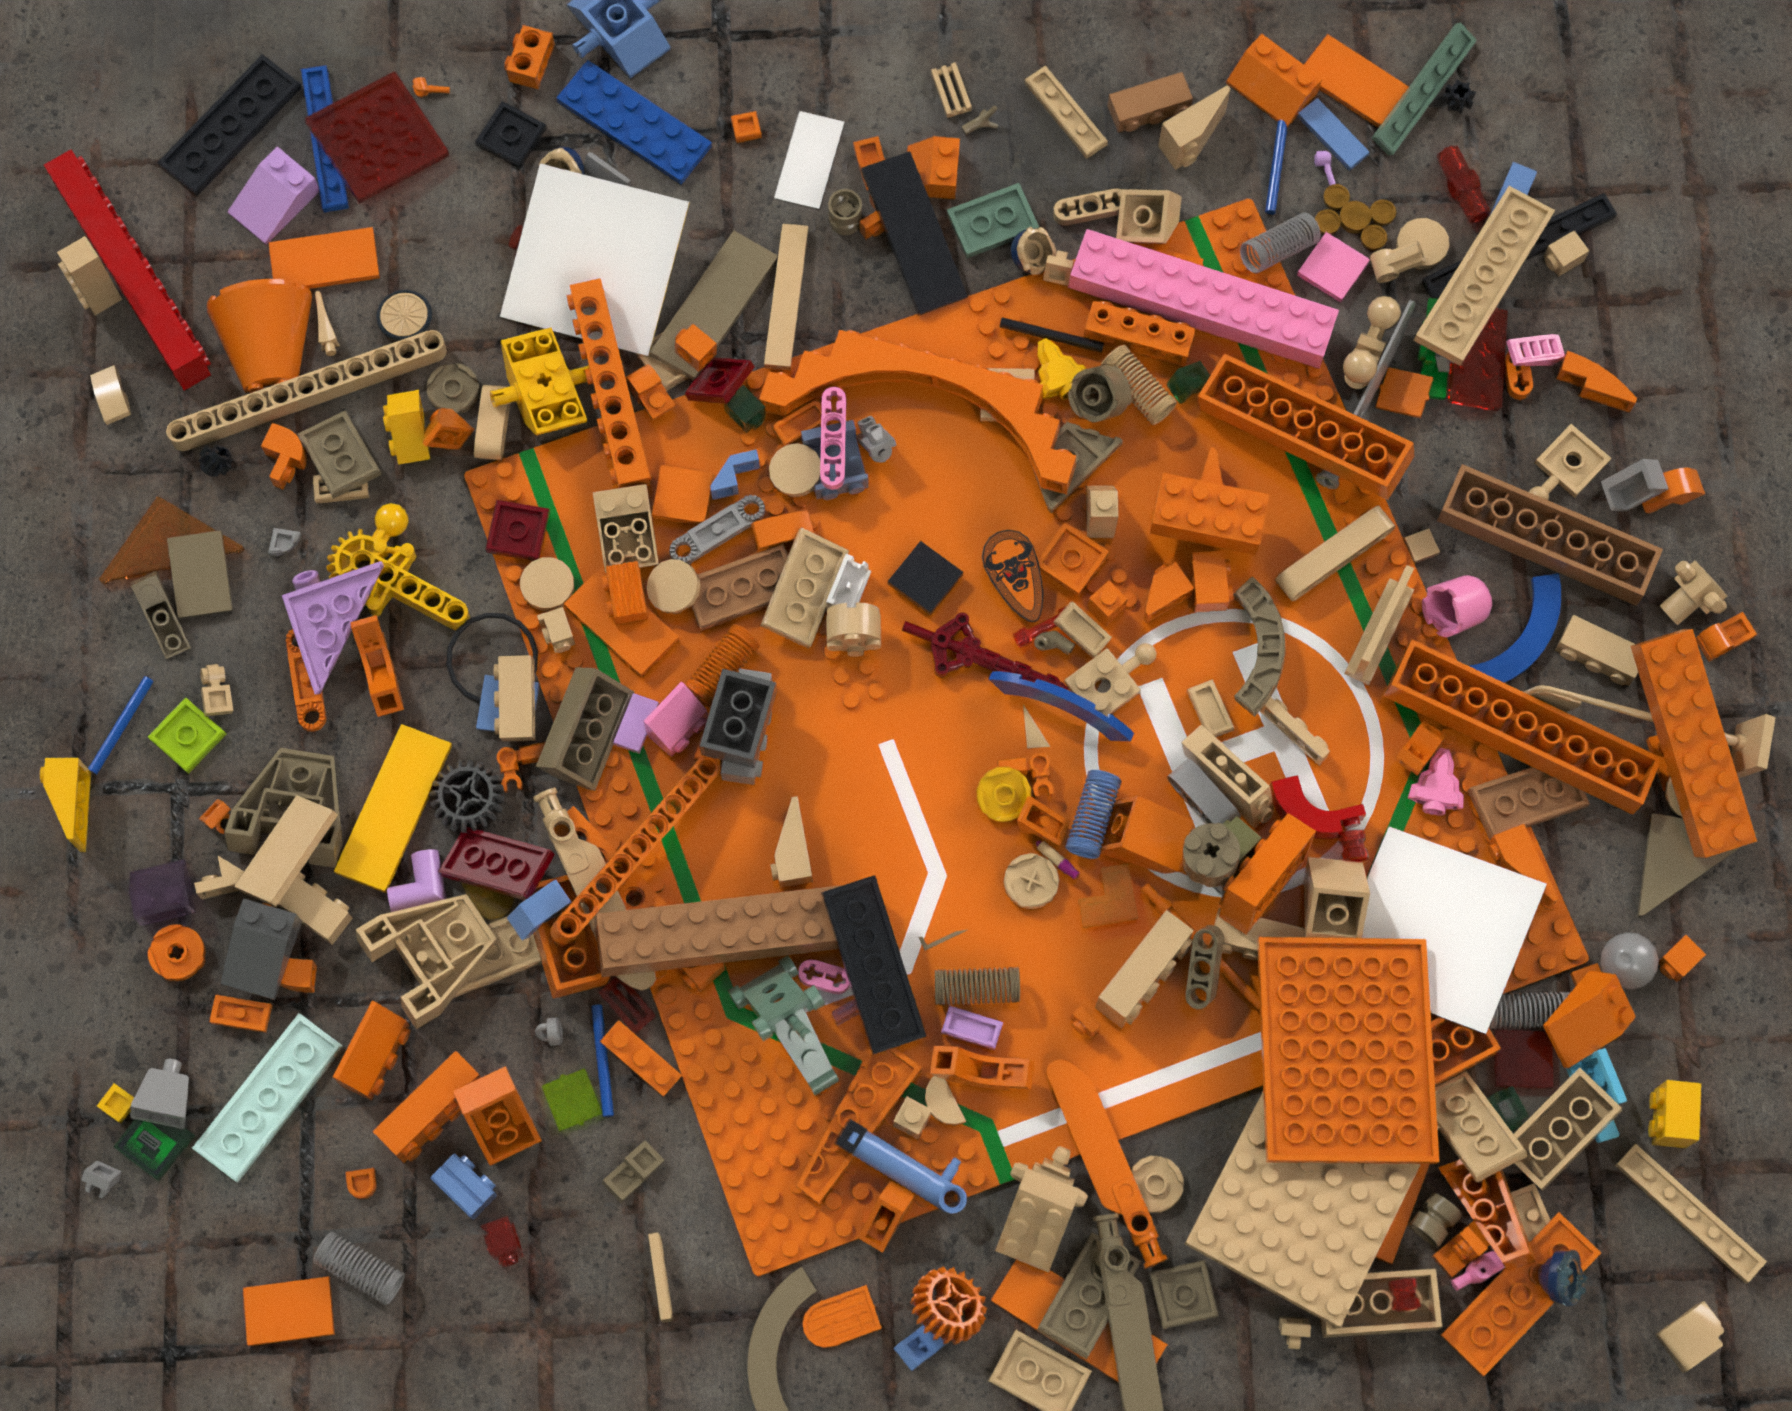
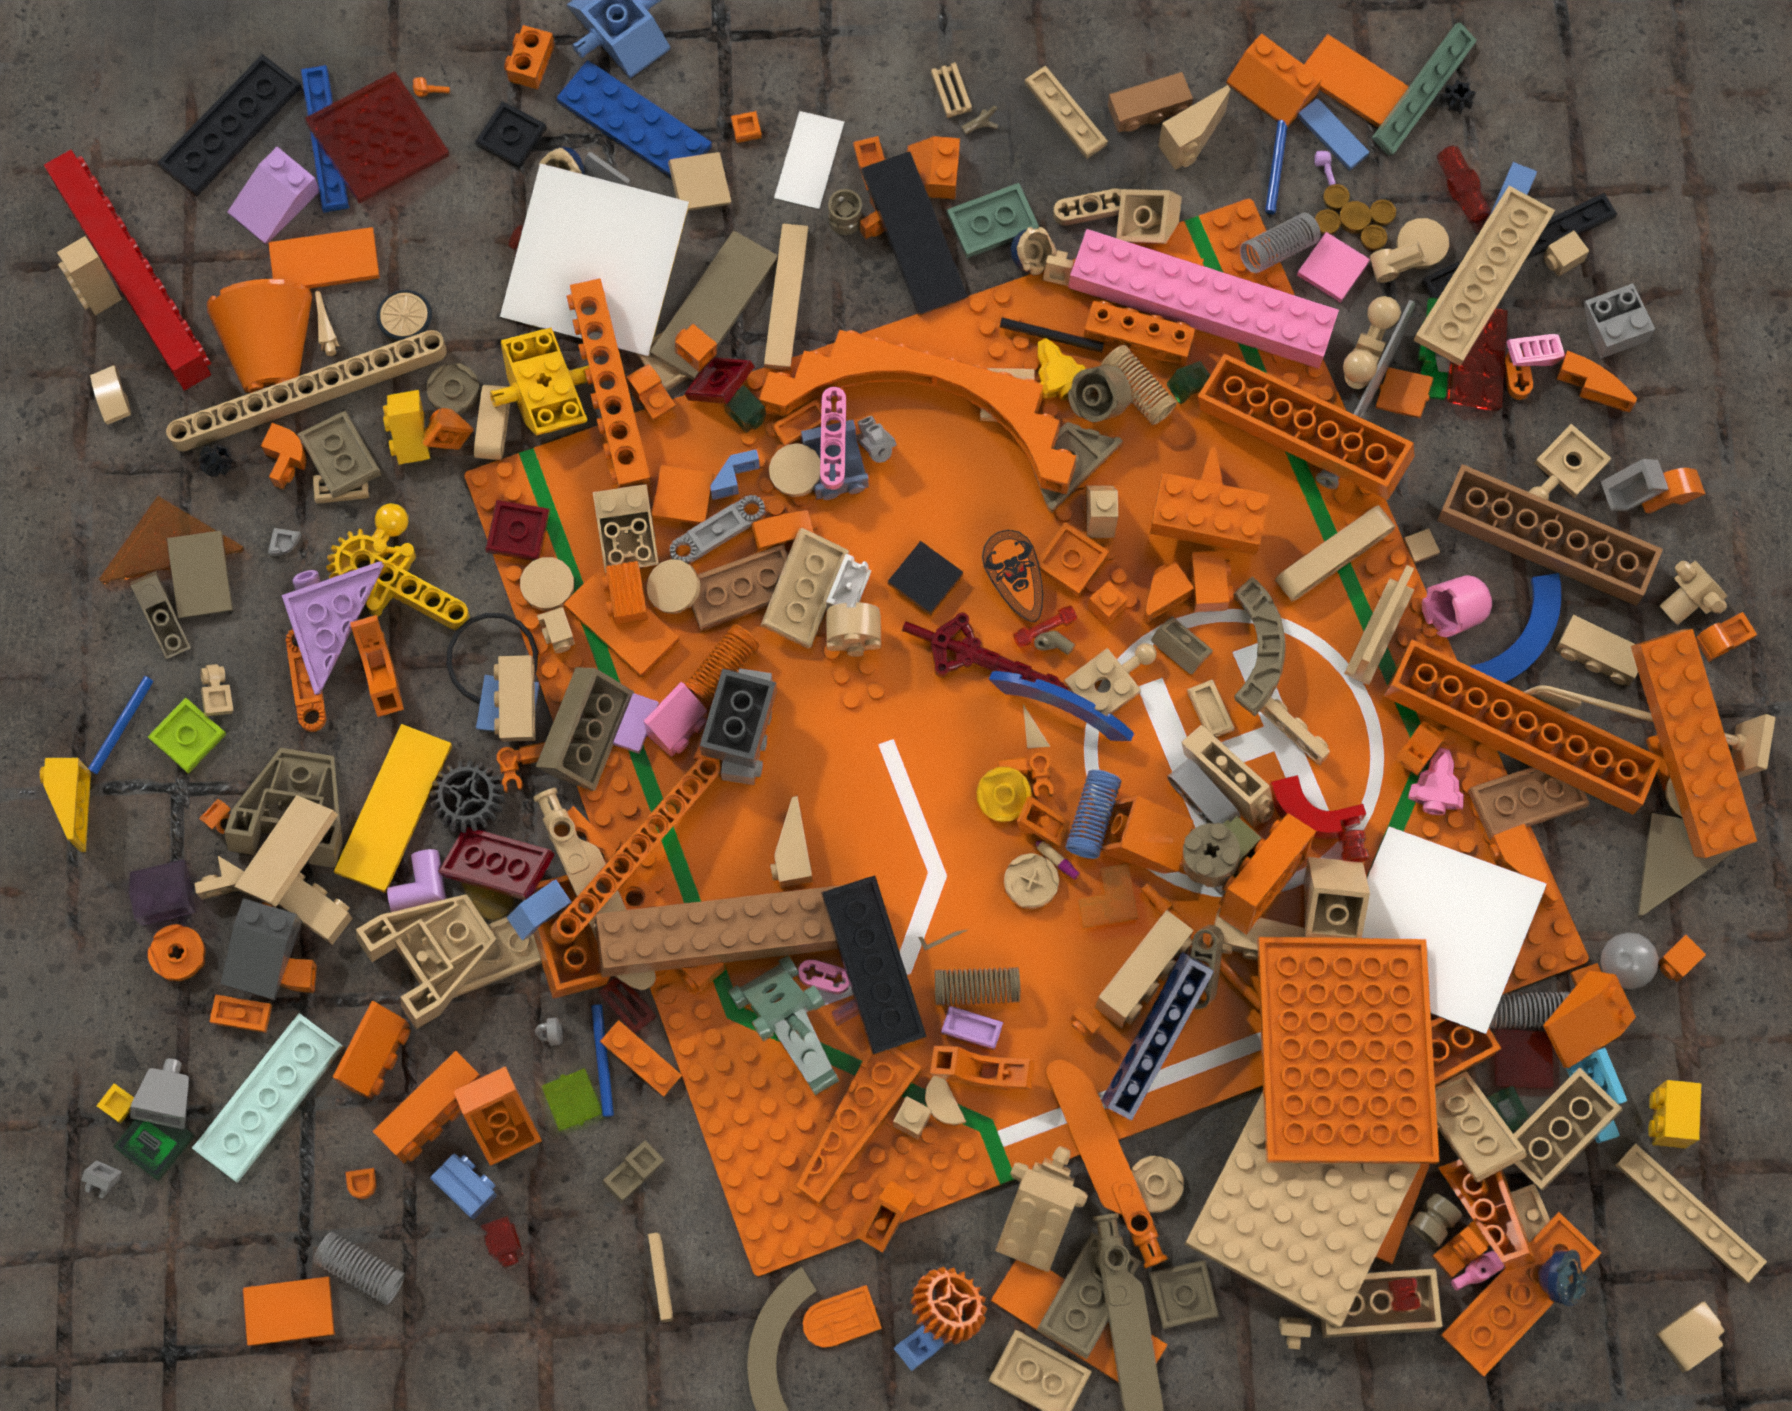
(700, 181): none -> tan tile
(901, 1167): medium blue piece -> none
(1082, 629): tan tile -> none
(1157, 1036): none -> dark blue brick
(1181, 645): none -> dark tan slope
(1617, 321): none -> light grey slope

